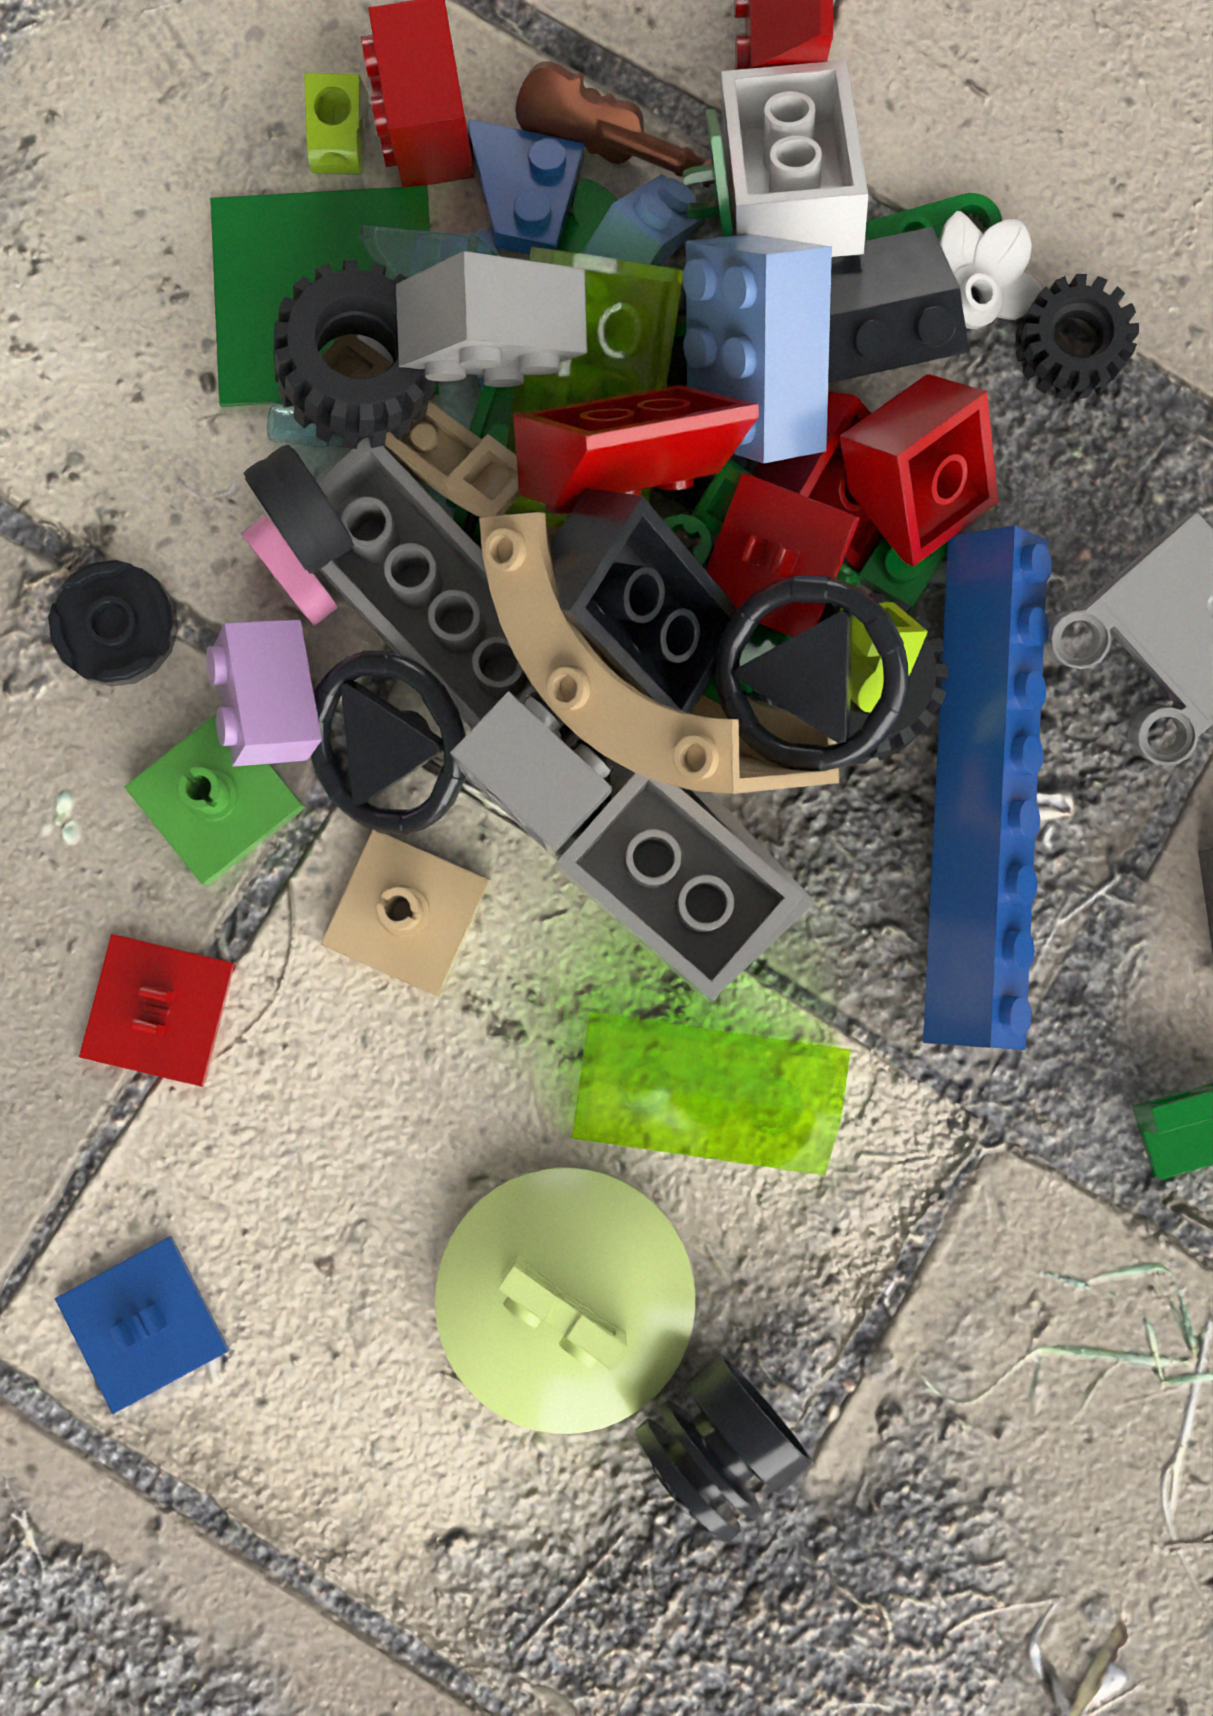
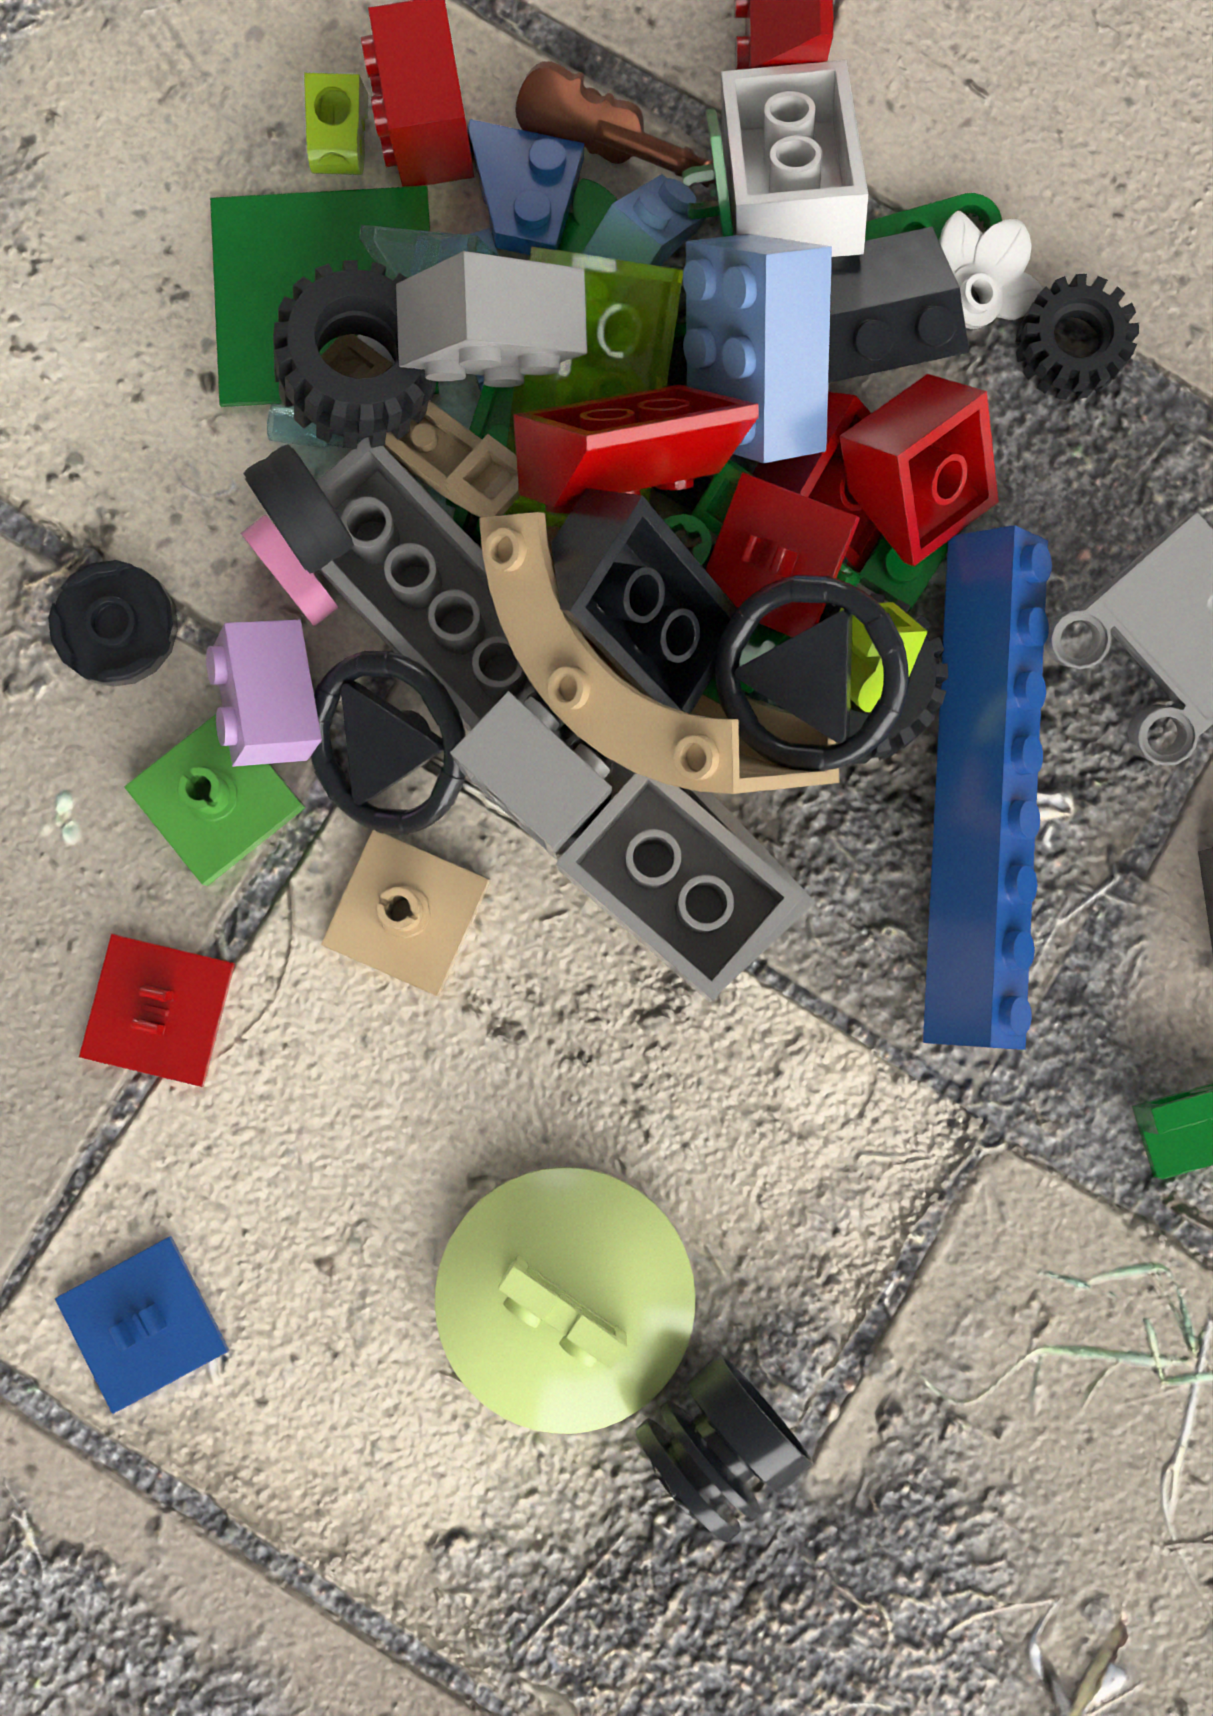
(710, 1093): clear neon green slope -> none

